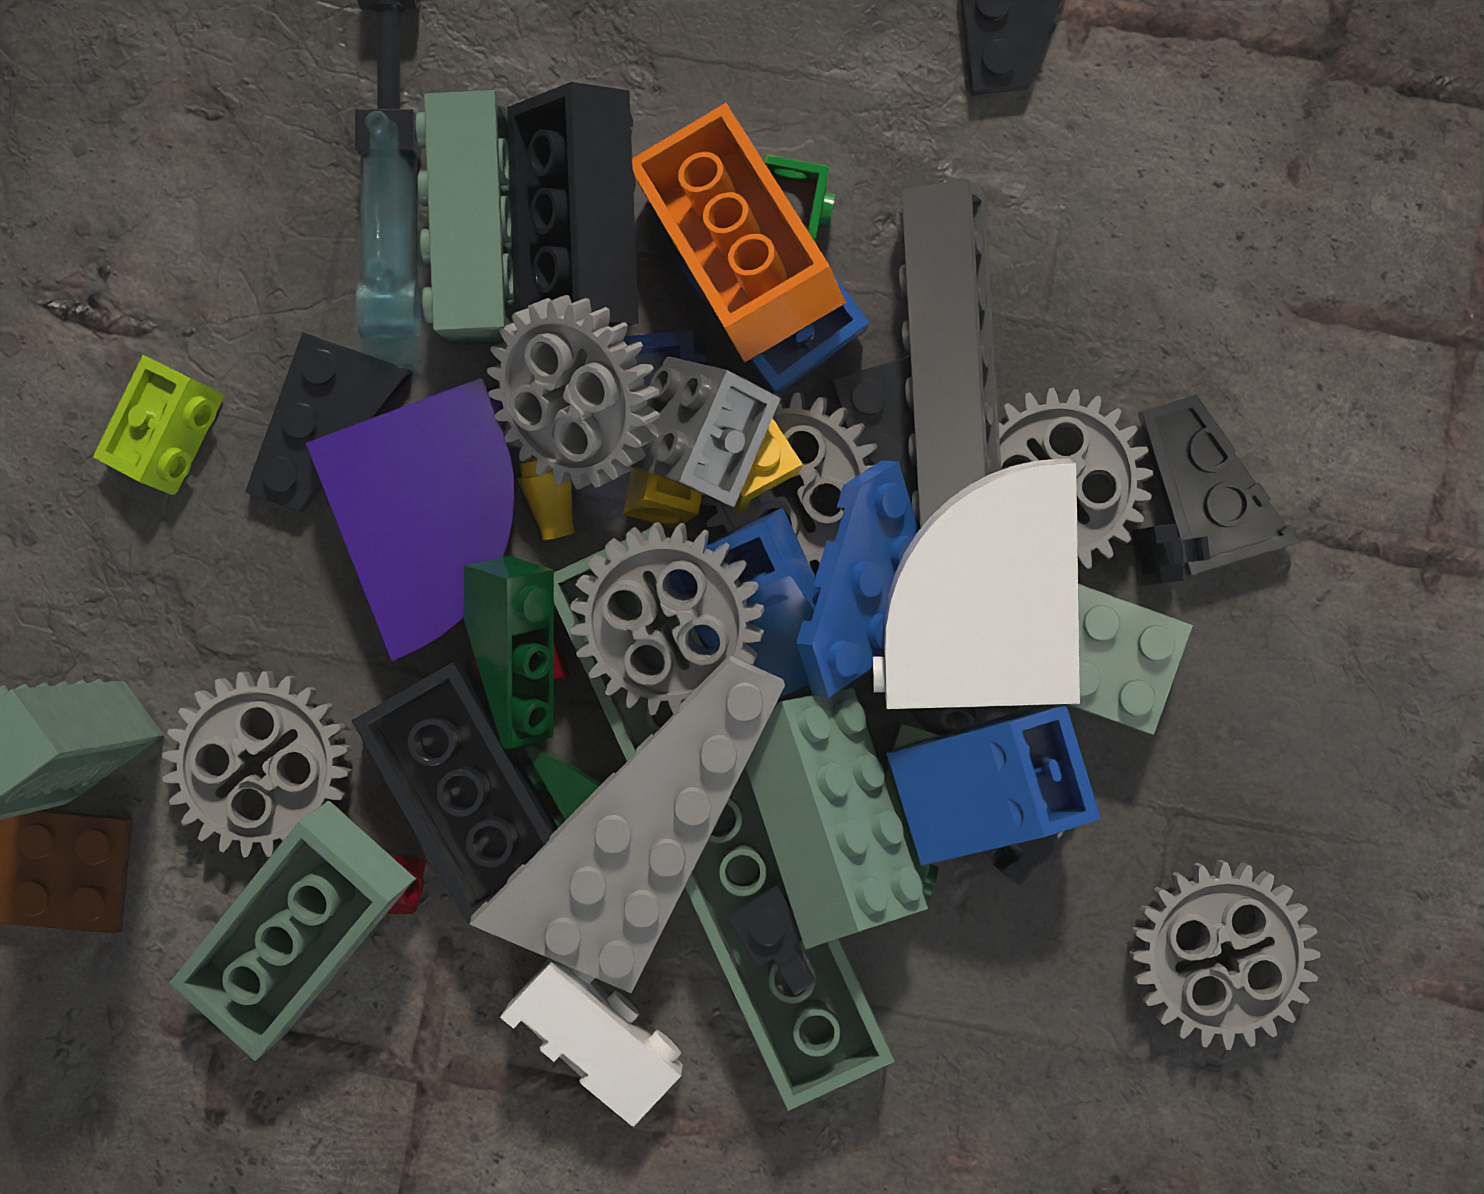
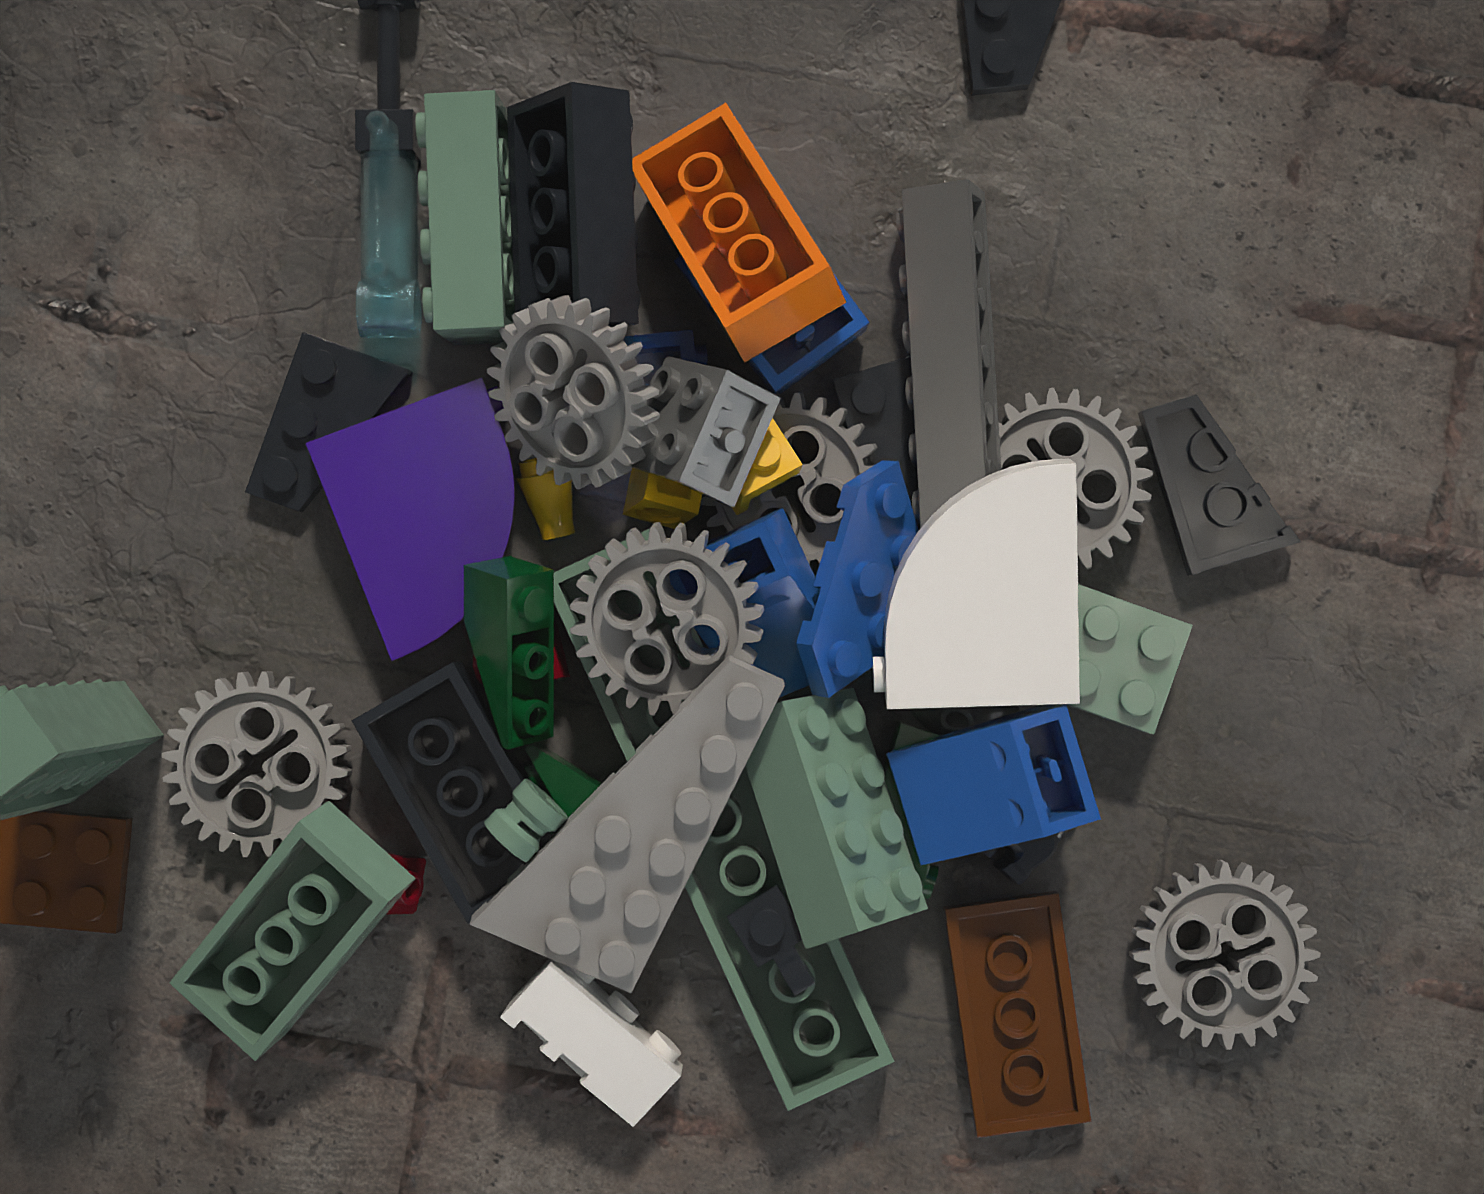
(158, 426): lime bracket -> none
(525, 820): none -> sand green wheel
(811, 174): green bracket -> none
(1017, 1014): none -> reddish brown plate
(1163, 554): black plate -> none

